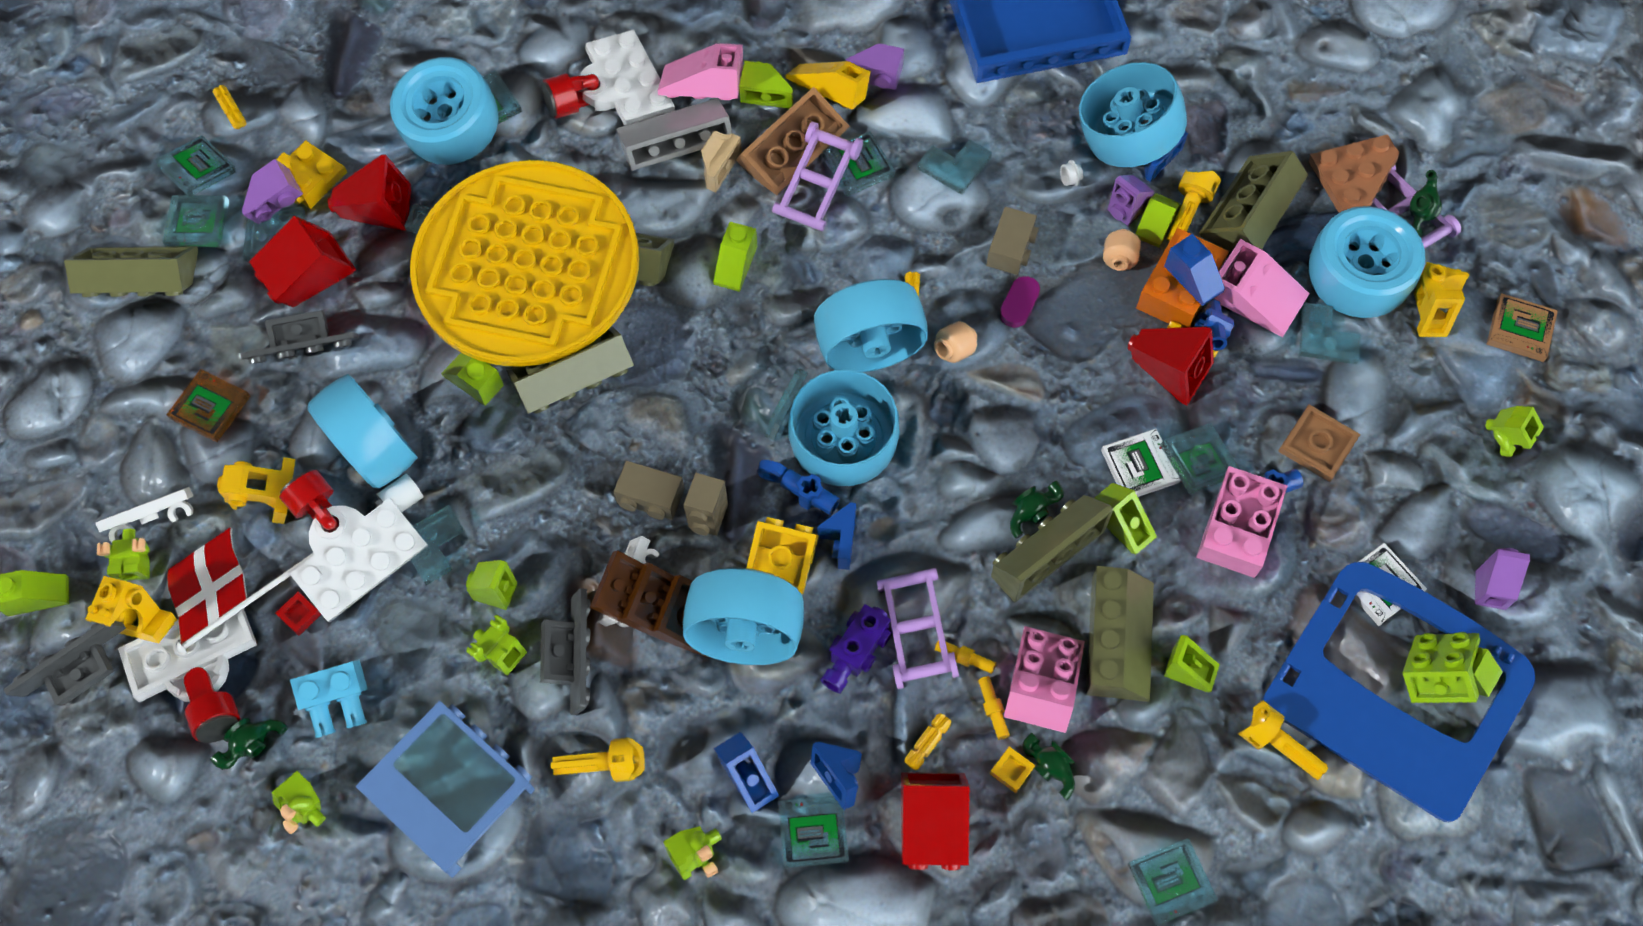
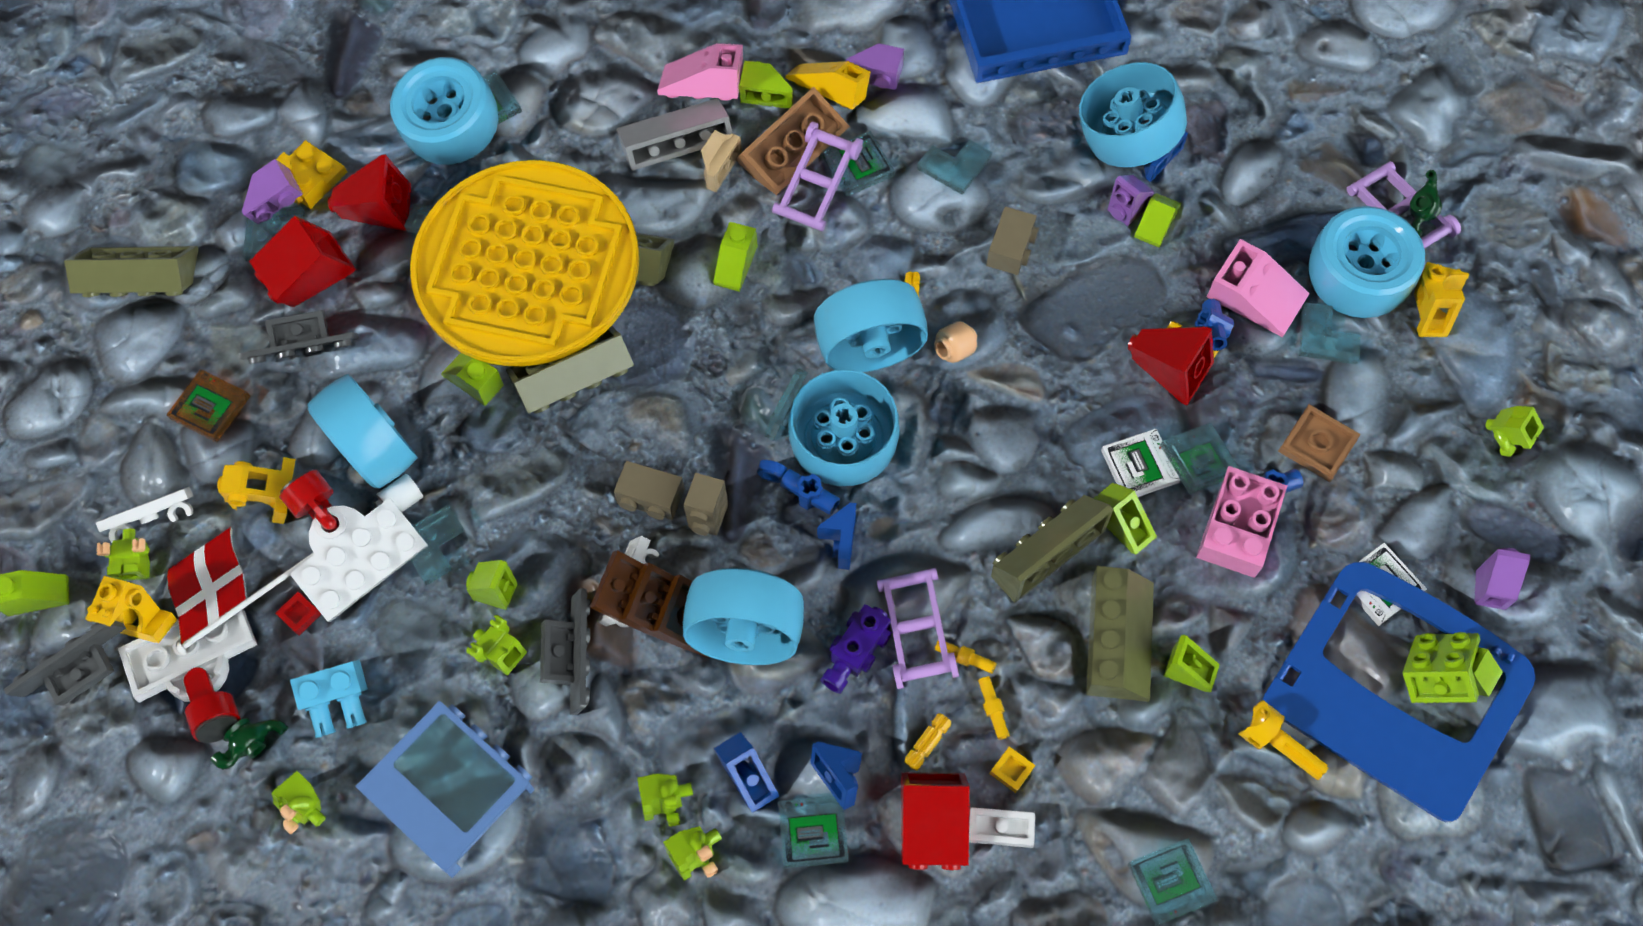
(195, 166): clear light blue tile -> none
(196, 220): clear light blue tile -> none
(229, 107): yellow axle -> none
(617, 79): white plate -> none
(618, 760): yellow piece -> none
(662, 795): none -> lime piece
(783, 551): yellow plate -> none
(1001, 827): none -> white plate
(1019, 301): magenta tile -> none
(1033, 506): dark green piece -> none
(1045, 679): bright pink slope -> none
(1052, 763): dark green piece -> none
(1071, 173): white plate -> none
(1121, 248): light nougat head -> none
(1165, 296): orange brick -> none
(1195, 269): blue slope -> none
(1197, 189): yellow piece -> none
(1255, 200): olive slope -> none
(1355, 171): nougat plate -> none
(1522, 327): medium nougat tile -> none

